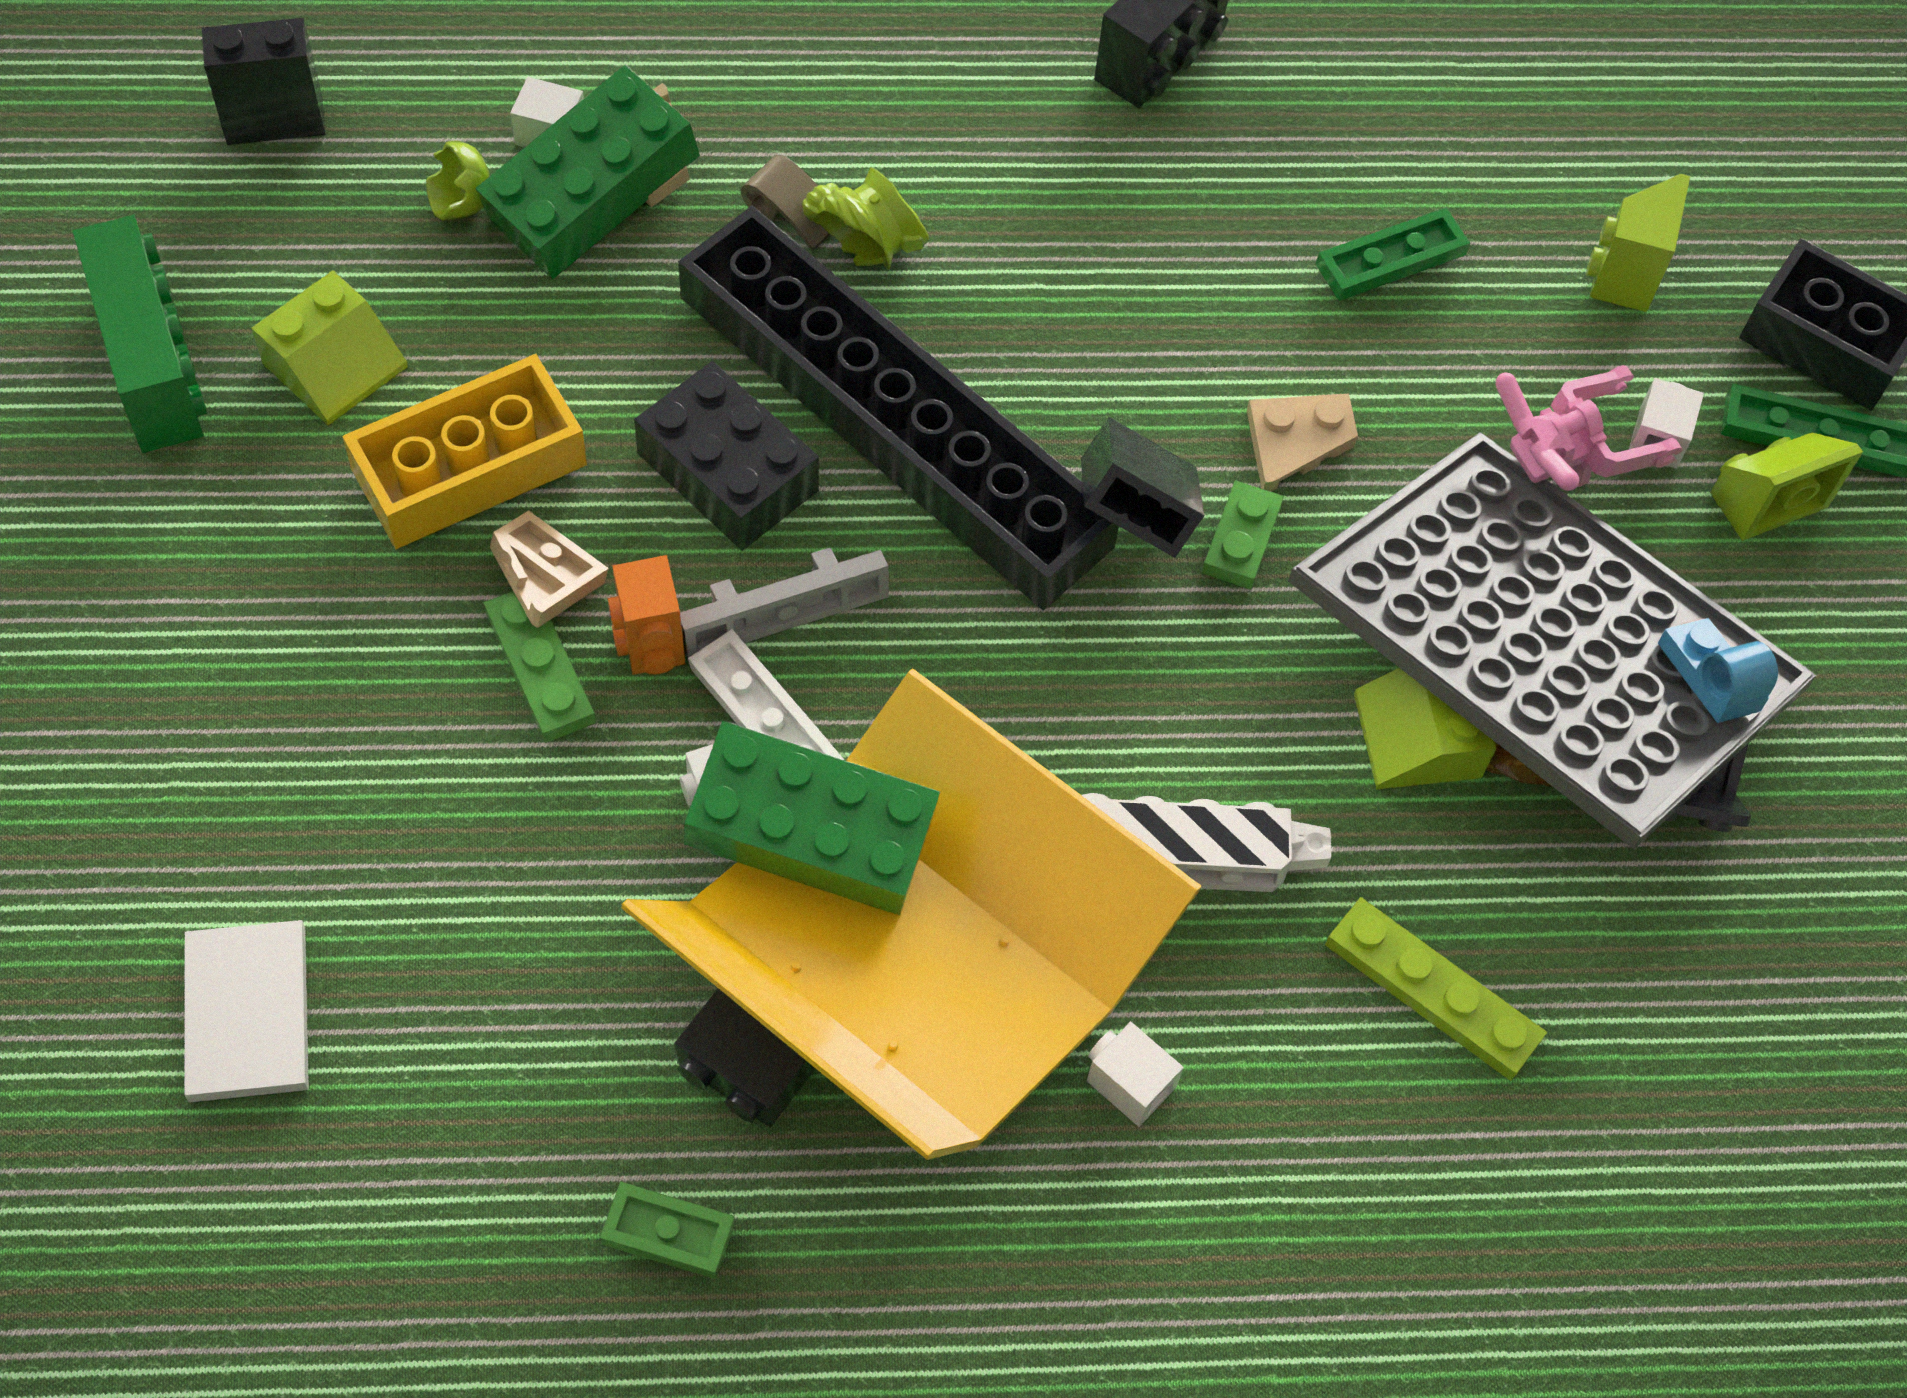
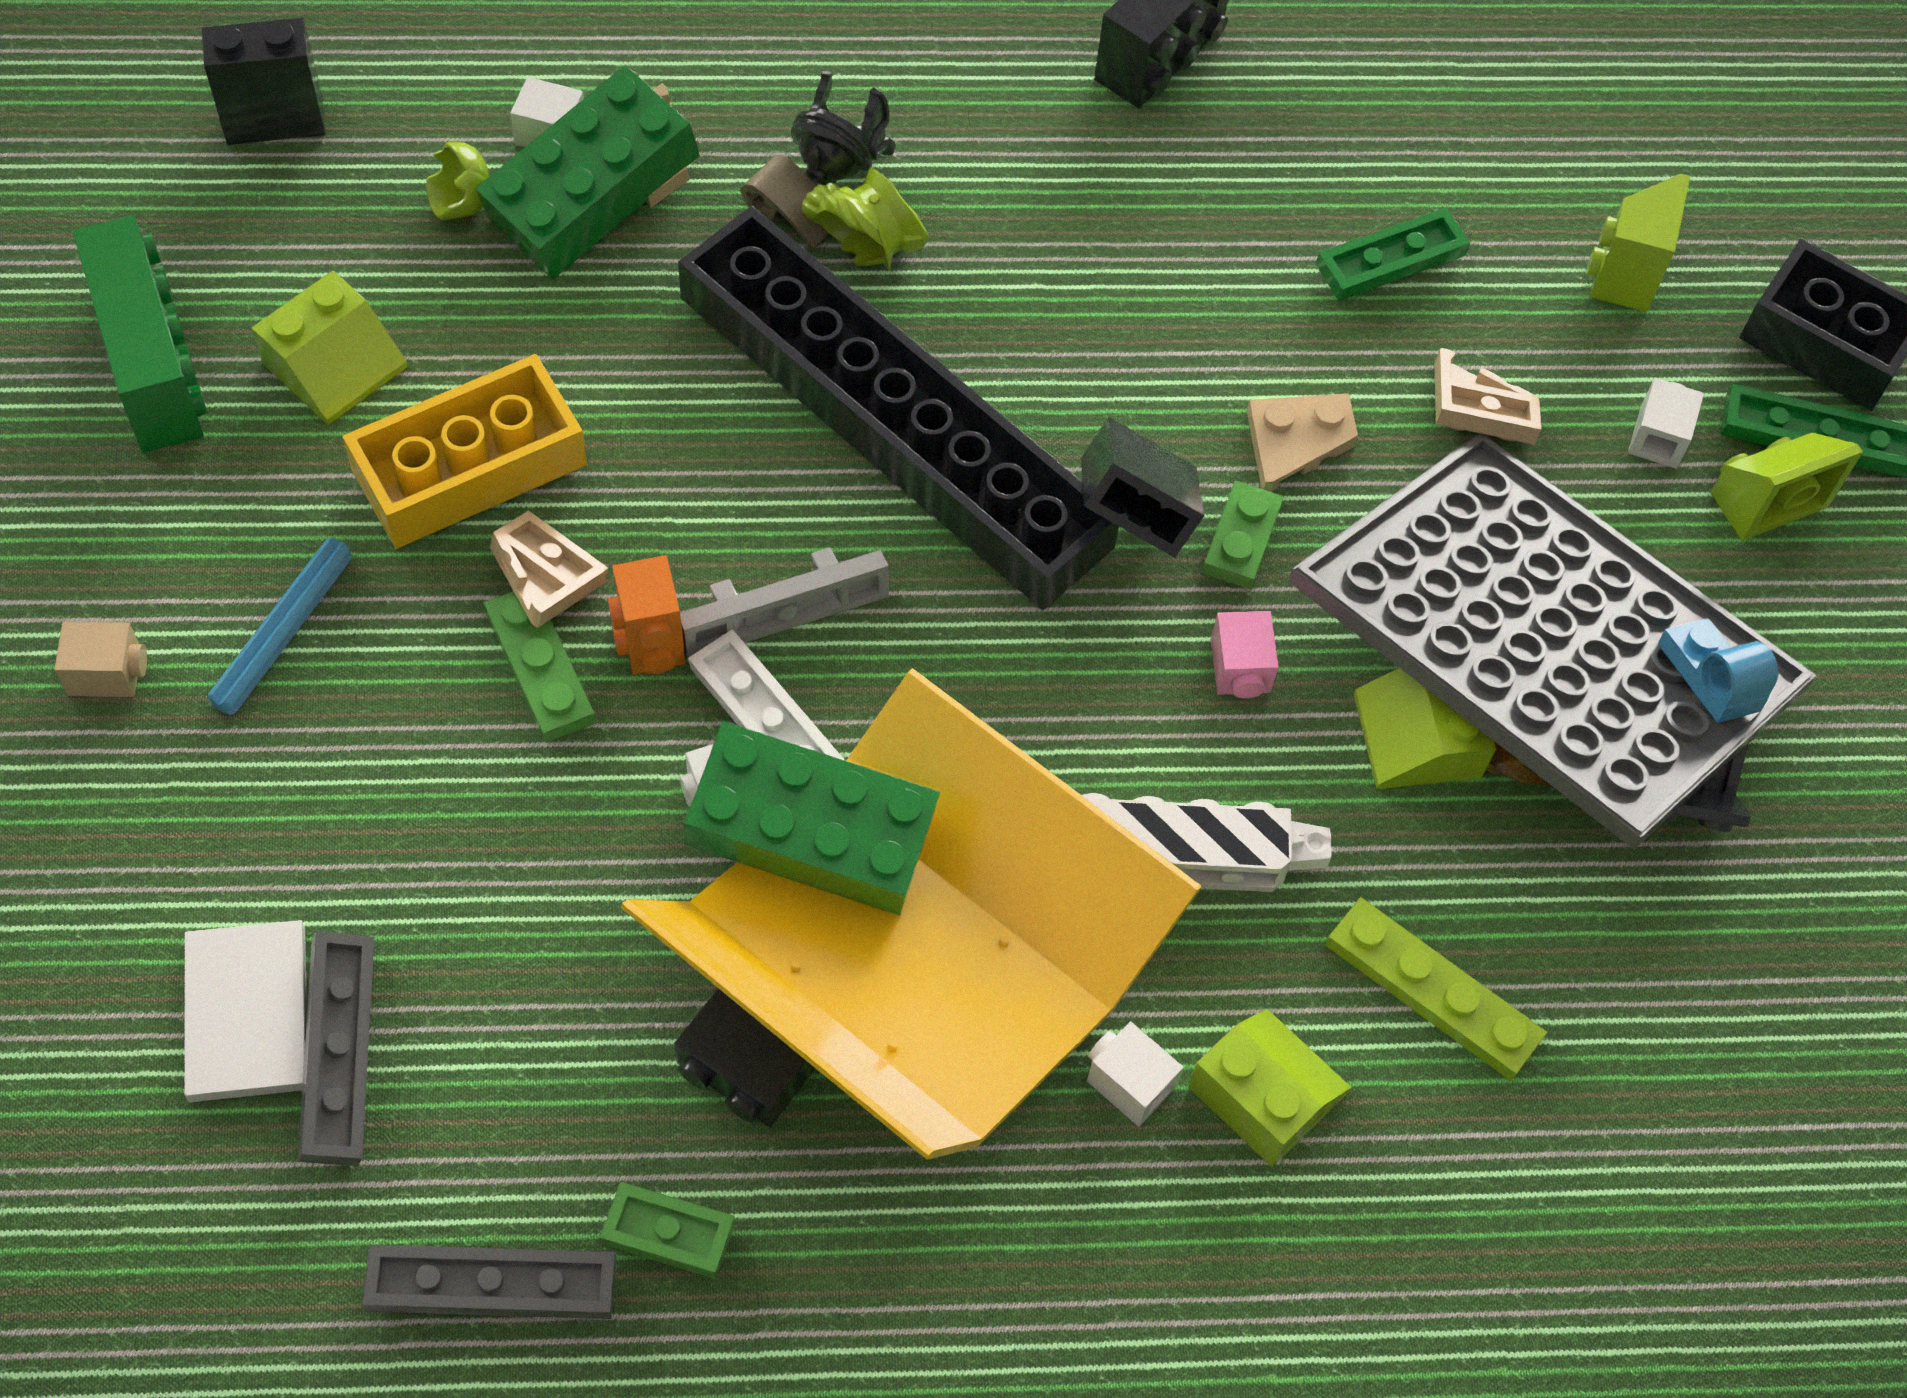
(99, 659): none -> tan brick
(279, 626): none -> dark azure axle
(336, 1049): none -> dark grey plate
(489, 1281): none -> dark grey plate
(727, 455): black brick -> none
(835, 146): none -> black helmet
(1244, 653): none -> bright pink brick
(1267, 1085): none -> lime slope
(1483, 403): none -> tan wing
(1572, 438): bright pink piece -> none

